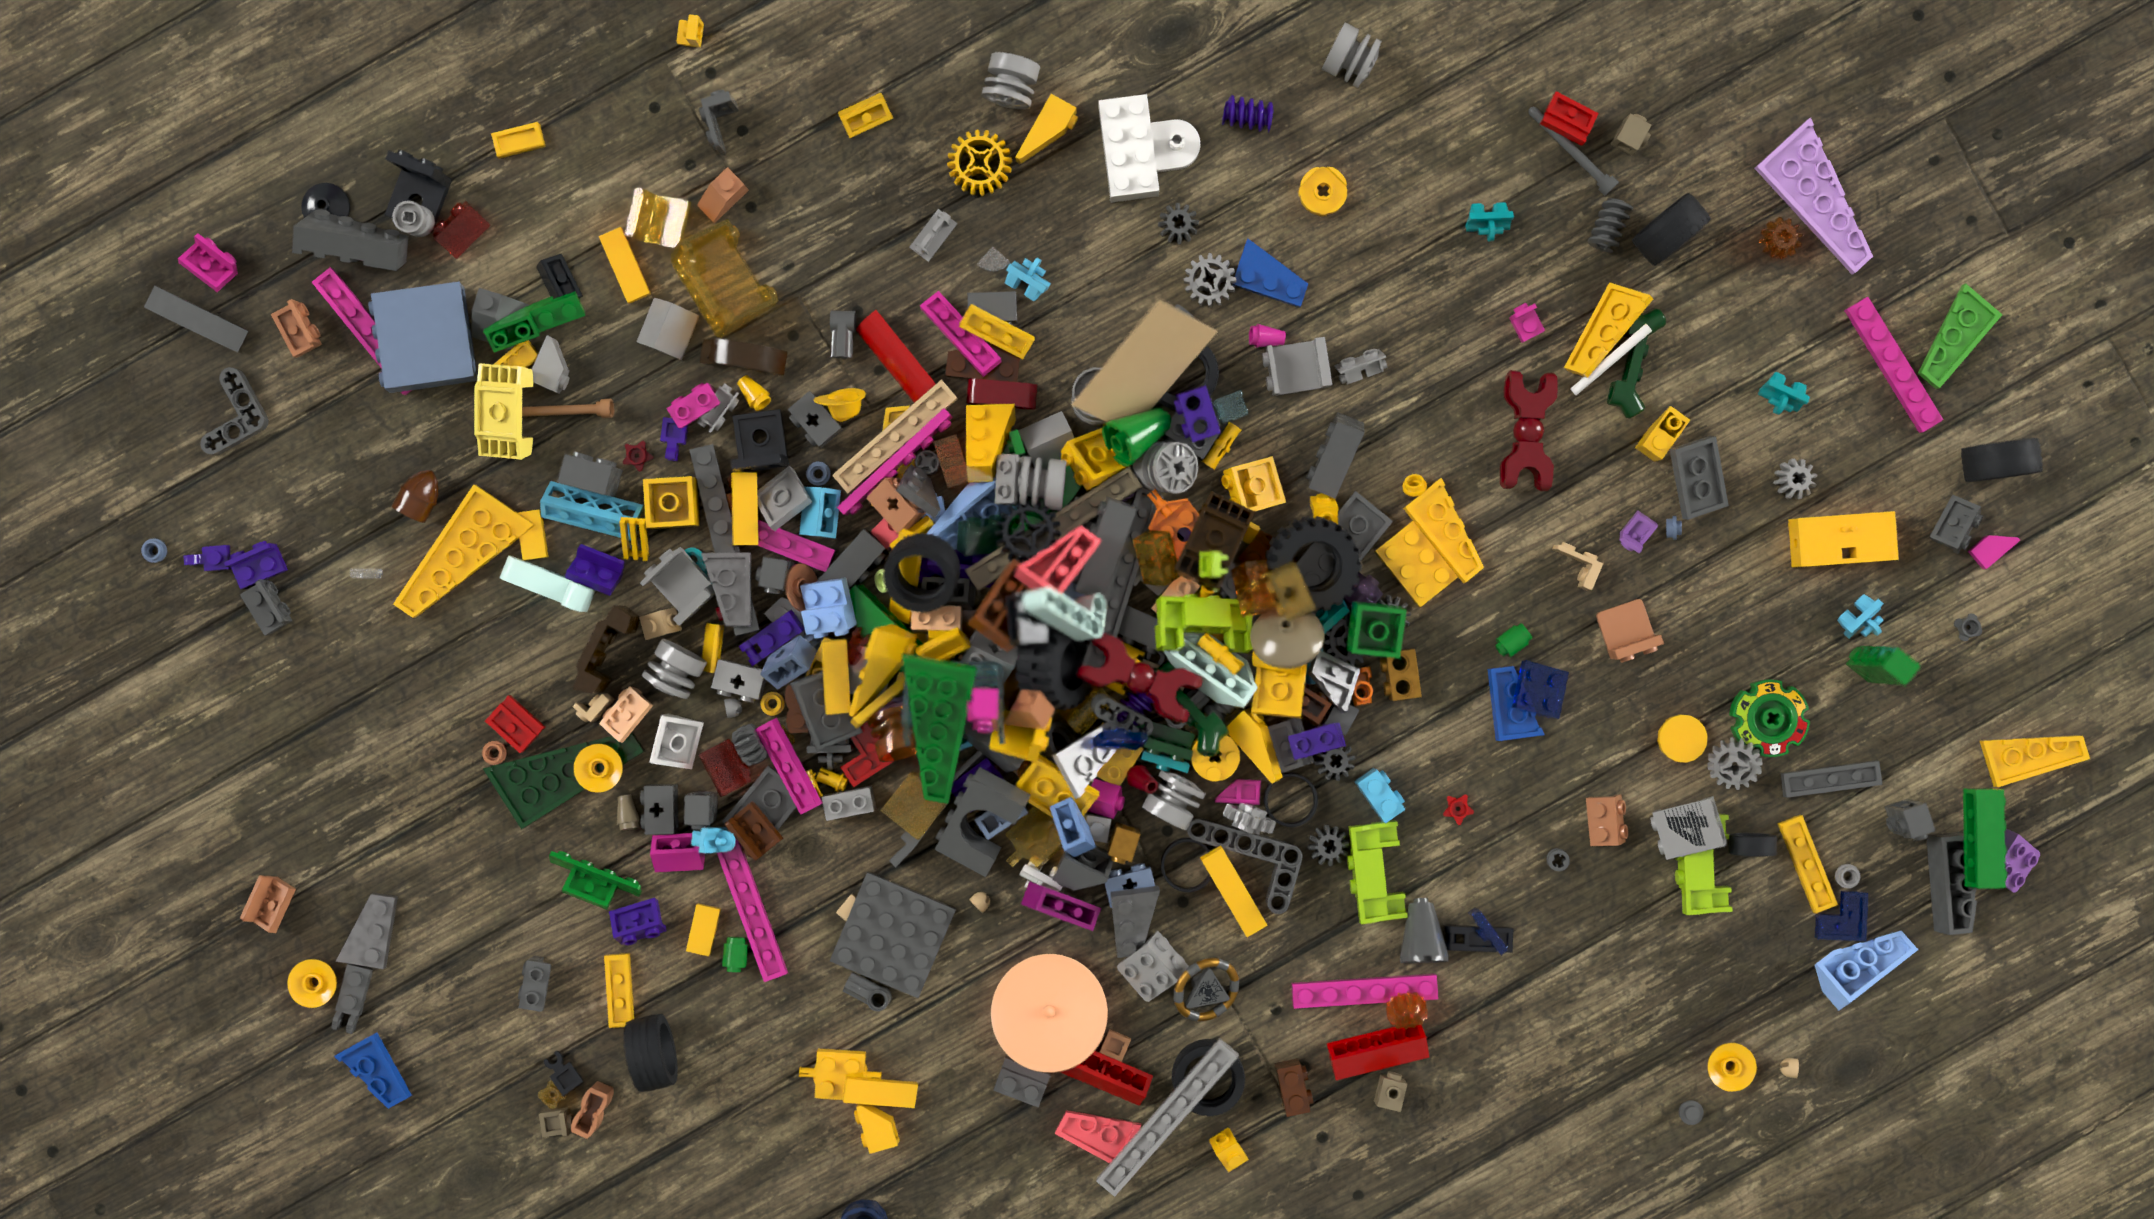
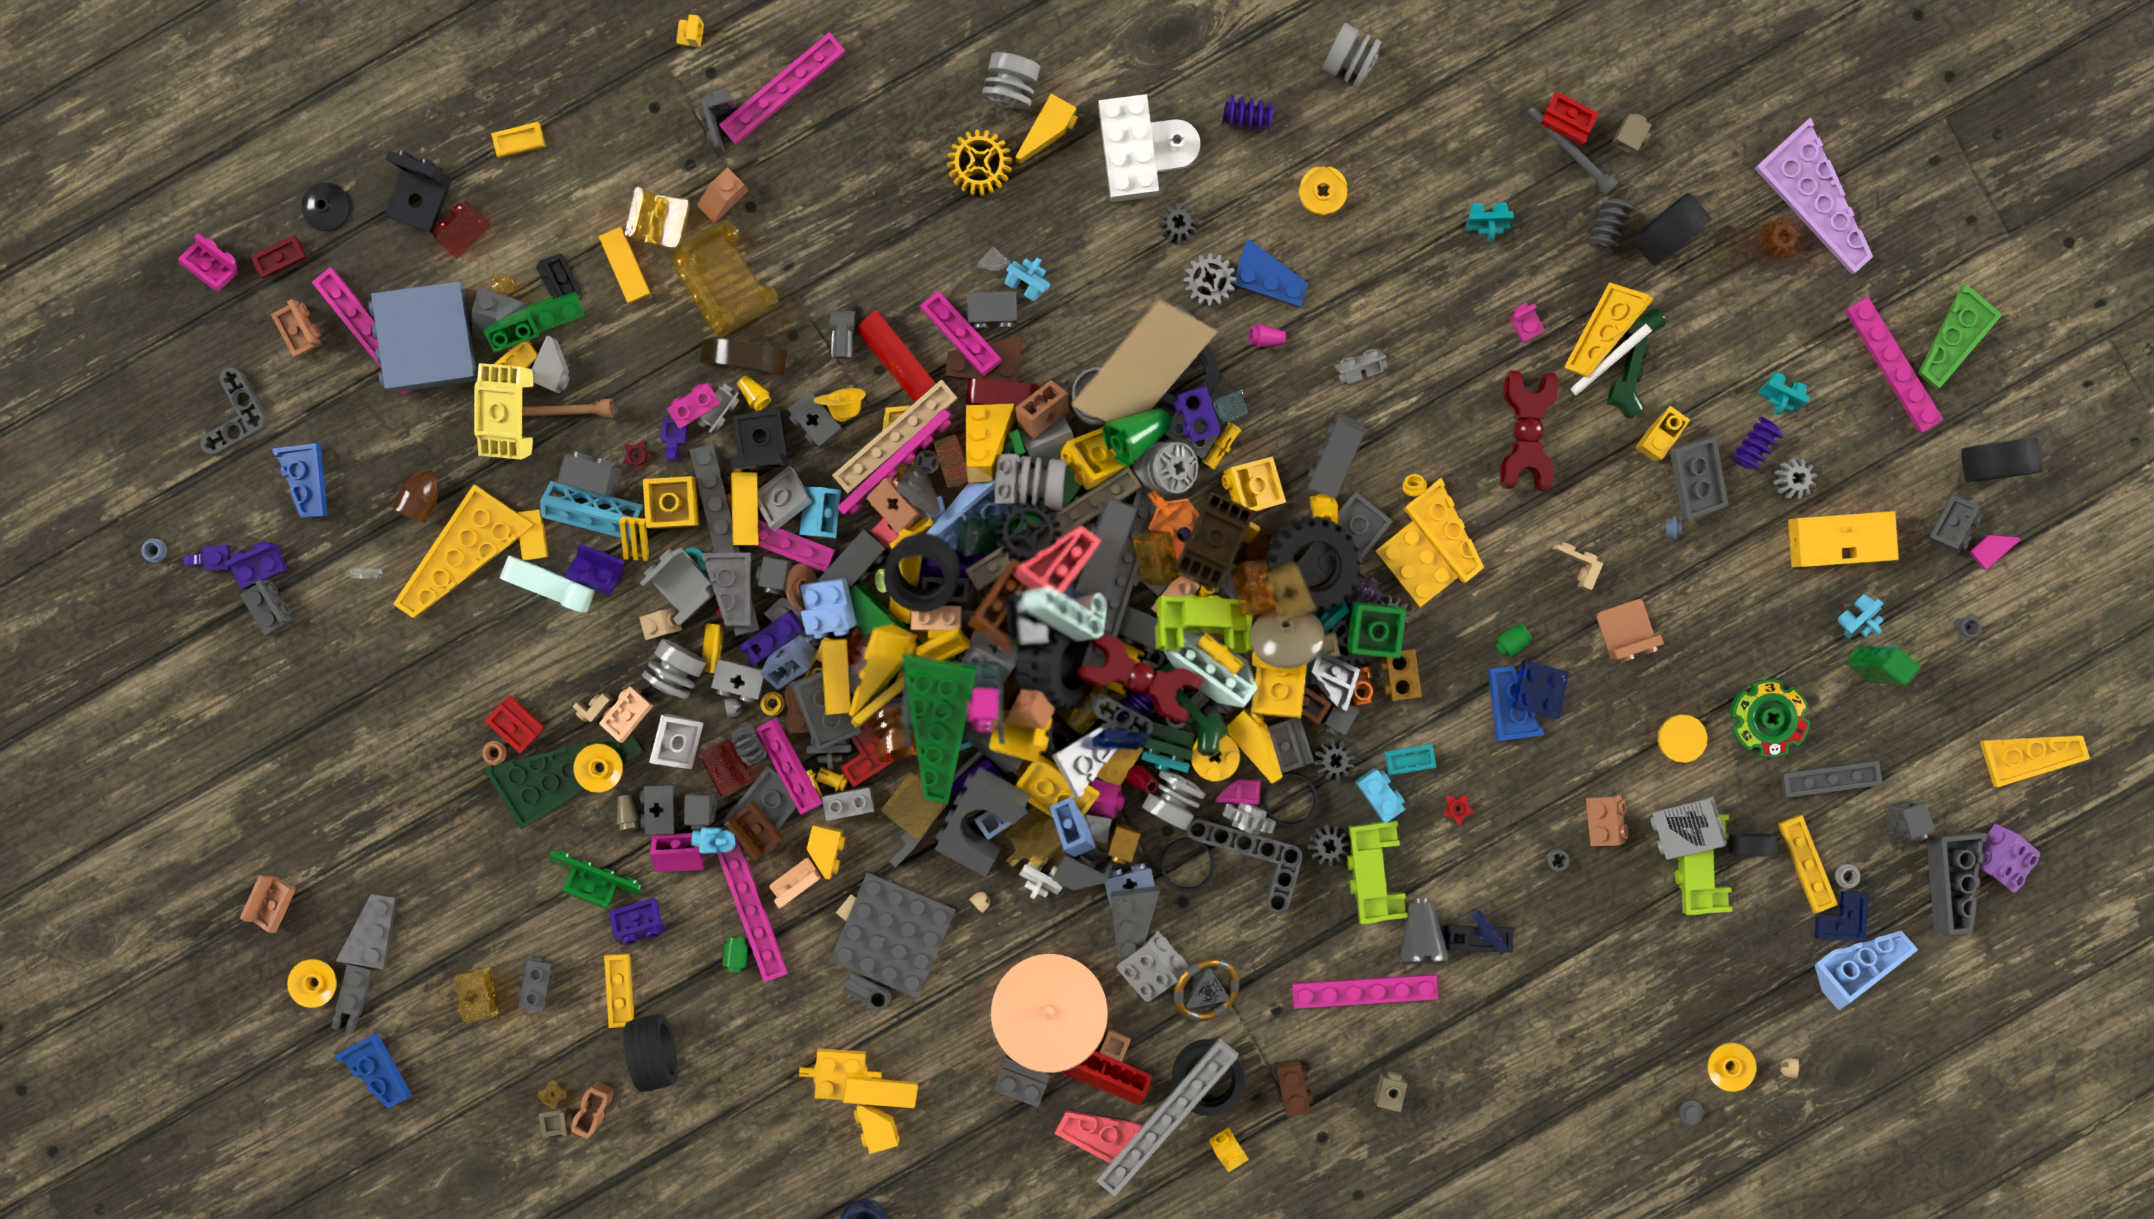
(196, 319): dark grey slope -> none
(278, 257): none -> dark red plate
(304, 472): none -> wing
(350, 240): dark grey wedge -> none
(413, 219): light grey wheel -> none
(478, 982): none -> clear yellow brick
(503, 284): none -> clear yellow plate
(566, 1076): black plate -> none
(588, 678): dark brown plate -> none
(668, 328): light grey slope -> none
(703, 929): yellow tile -> none
(782, 88): none -> dark pink plate
(794, 882): none -> light nougat bracket
(810, 473): sand blue plate -> none
(824, 848): none -> yellow slope
(865, 115): yellow slope -> none
(933, 235): light grey hinge -> none
(996, 331): yellow tile -> none
(1042, 409): none -> nougat brick
(1060, 906): magenta brick -> none
(1211, 564): lime tile -> none
(1233, 891): yellow tile -> none
(1297, 367): light grey panel -> none
(1316, 741): dark purple brick -> none
(1330, 644): none -> tan tile
(1377, 1051): red brick -> none
(1406, 1010): clear orange gear -> none
(1410, 759): none -> teal plate
(1637, 532): medium lavender bracket -> none
(1722, 765): light grey gear -> none
(1757, 444): none -> dark purple piece
(1984, 838): green brick -> none

